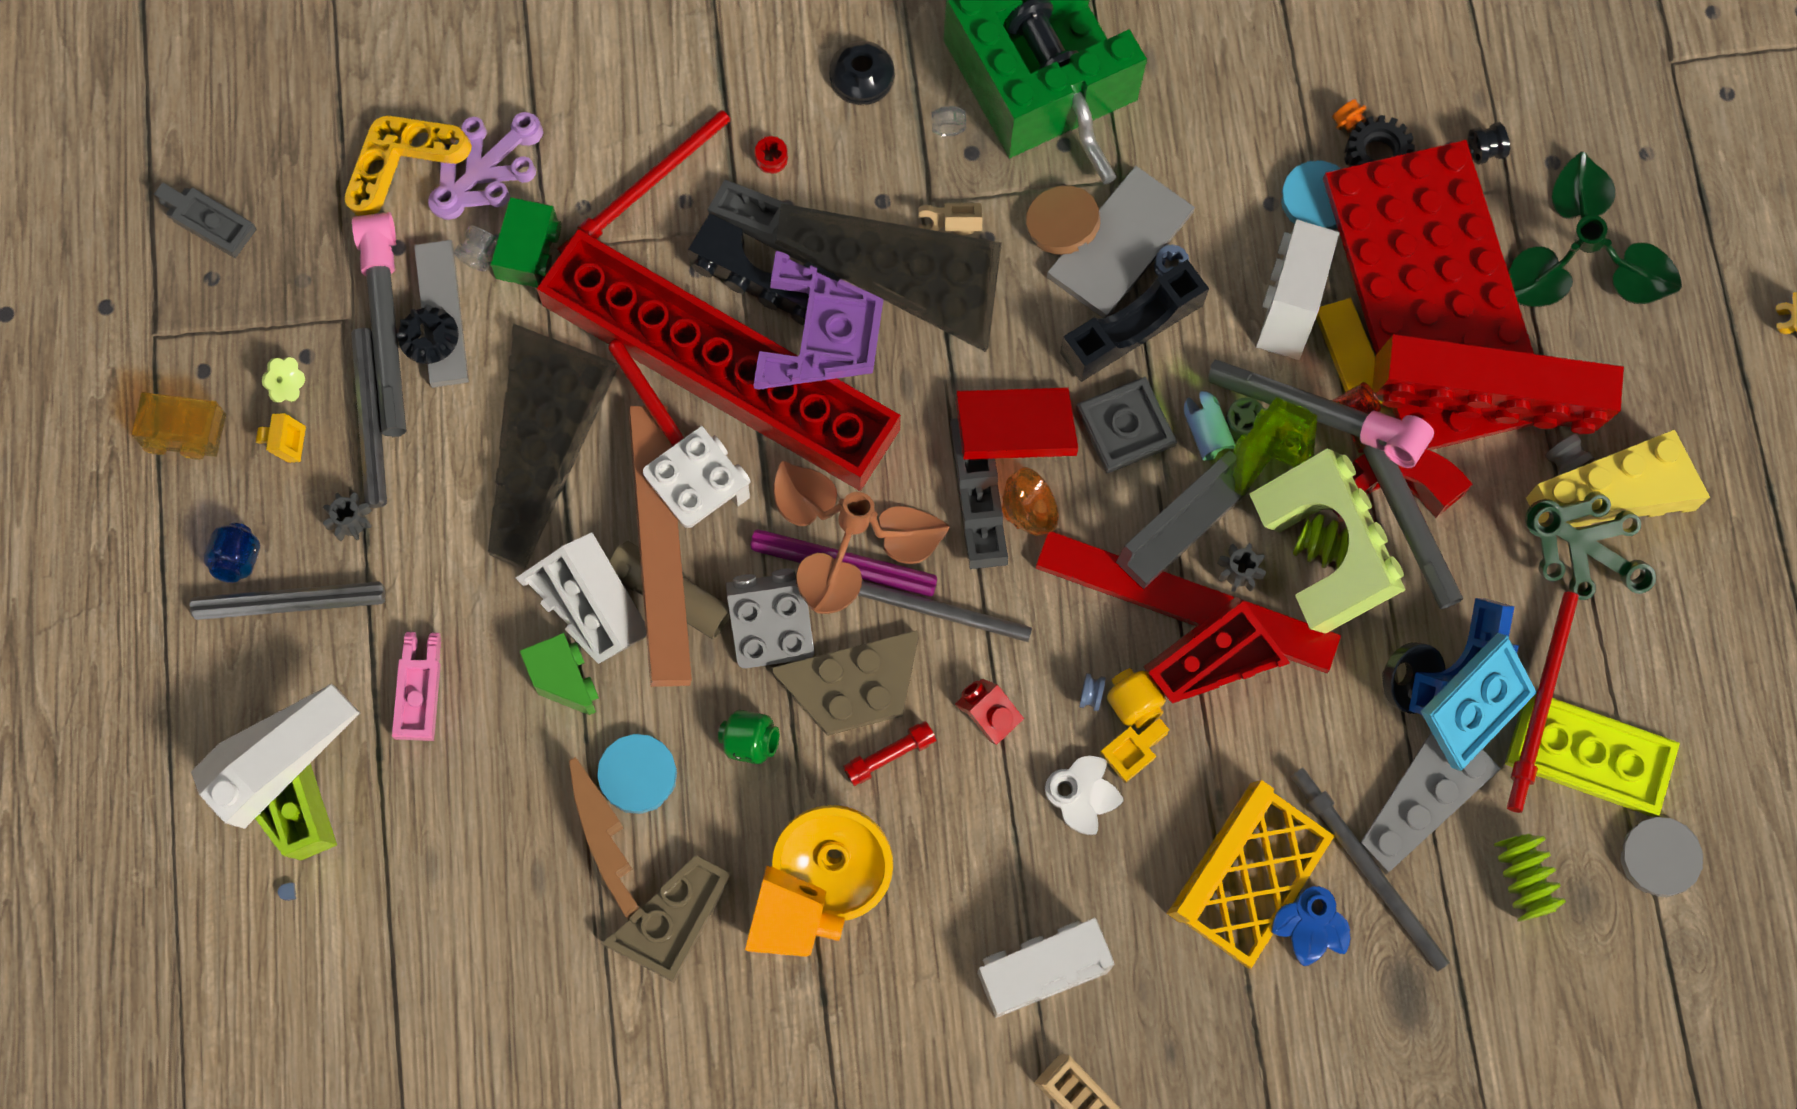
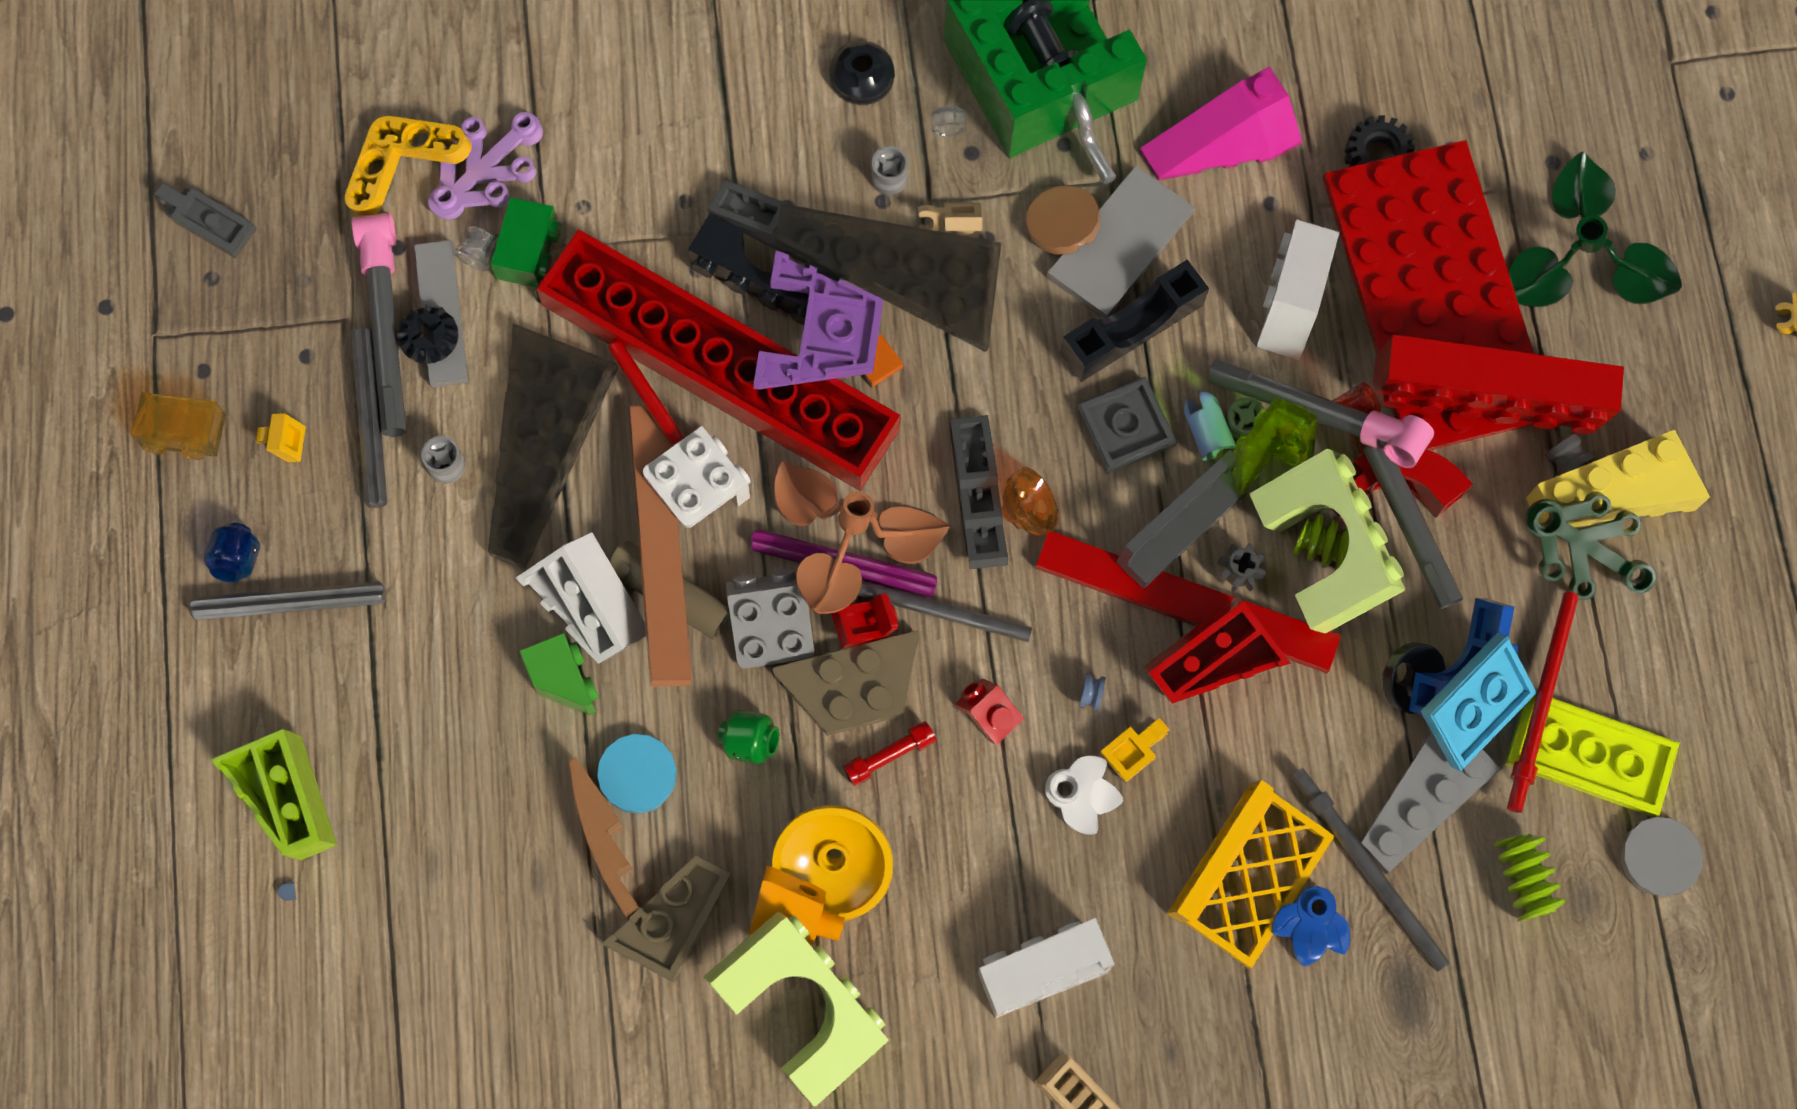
(261, 761): white wedge -> none
(283, 379): yellowish green plant -> none
(345, 507): dark grey gear -> none
(417, 690): bright pink hinge -> none
(440, 452): none -> light grey wheel
(595, 226): red bar -> none
(766, 144): red bush -> none
(848, 1032): none -> yellowish green arch
(865, 621): none -> red bracket
(885, 363): none -> orange tile
(889, 162): none -> light grey wheel
(1016, 423): red tile -> none
(1136, 698): yellow head -> none
(1170, 252): sand blue bush -> none
(1236, 127): none -> dark pink wedge
(1306, 196): medium azure tile -> none
(1347, 343): yellow tile -> none
(1349, 115): orange plate -> none
(1488, 143): black wheel -> none

